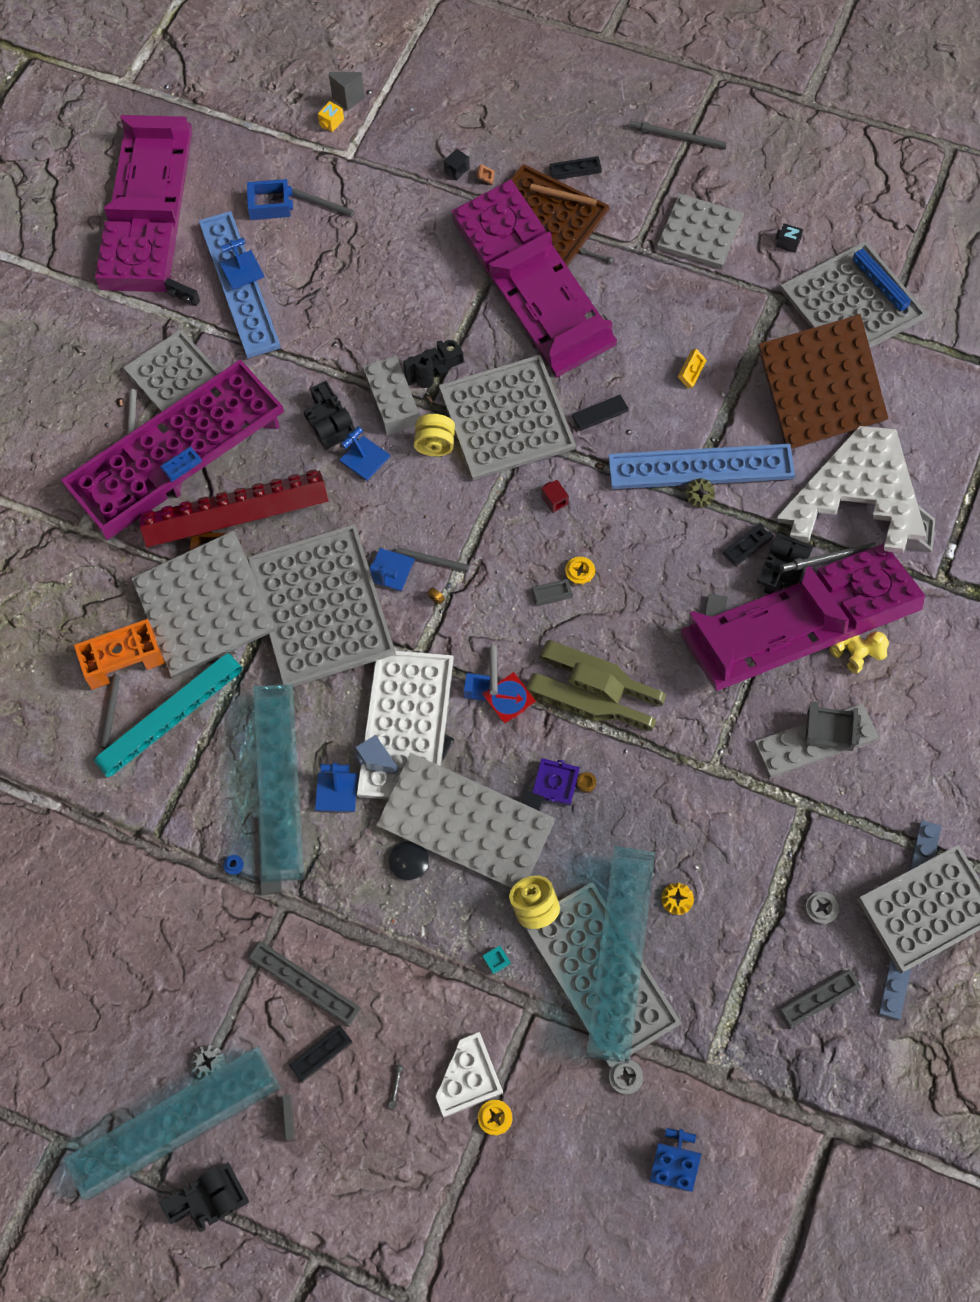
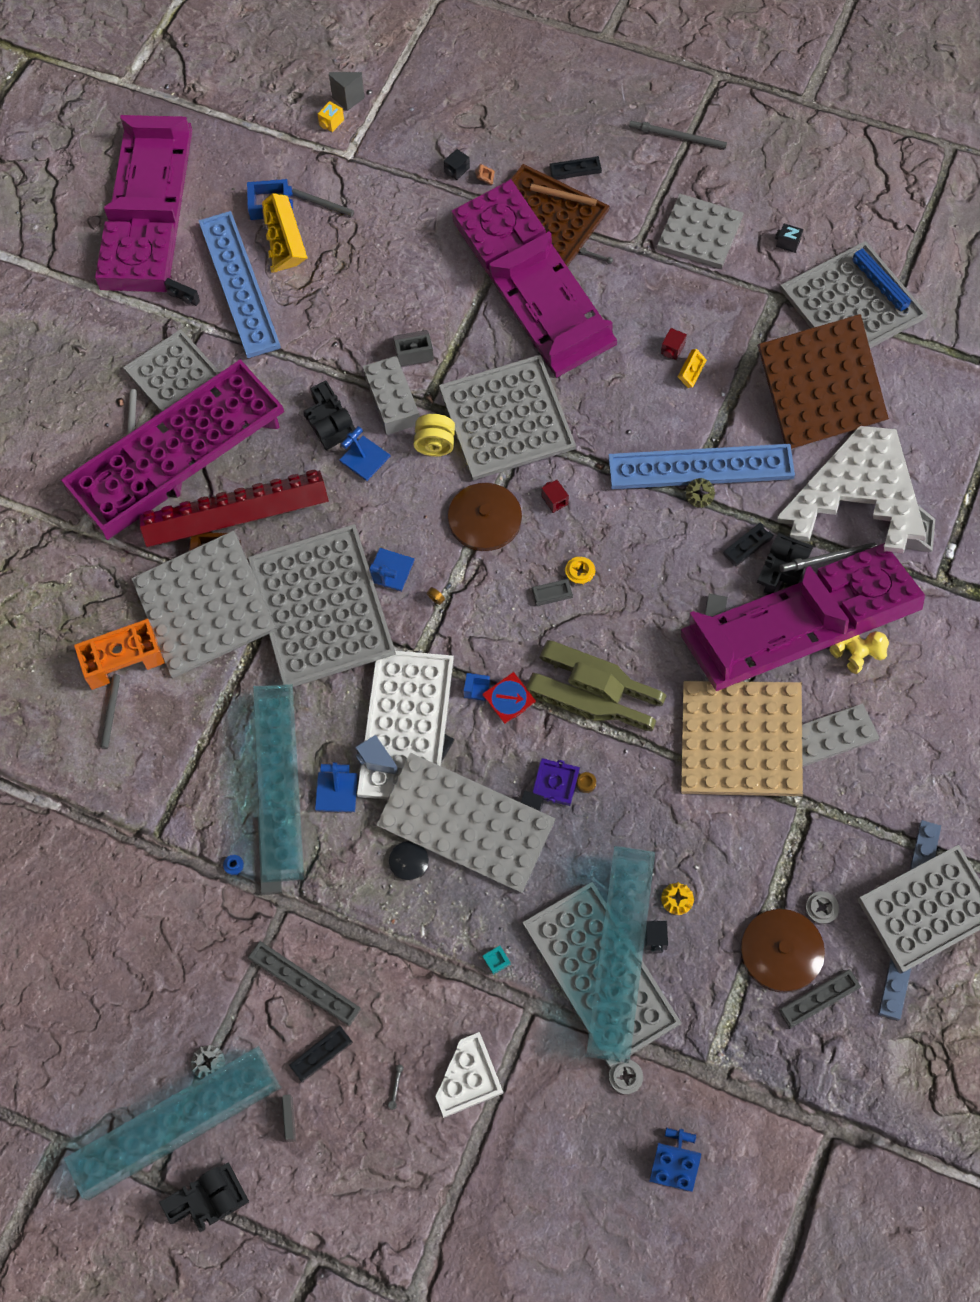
(168, 715): teal beam -> none
(181, 464): blue plate -> none
(241, 268): blue plate -> none
(283, 234): none -> yellow wedge
(413, 347): none -> dark grey slope
(433, 361): black plate -> none
(434, 560): dark grey bar -> none
(484, 516): none -> reddish brown dish
(485, 1115): yellow gear -> none
(493, 669): light grey bar -> none
(534, 902): light yellow wheel -> none
(600, 412): black tile -> none
(656, 936): none -> black brick
(673, 344): none -> dark red brick
(742, 739): none -> tan plate
(782, 950): none -> reddish brown dish
(832, 727): dark grey panel -> none

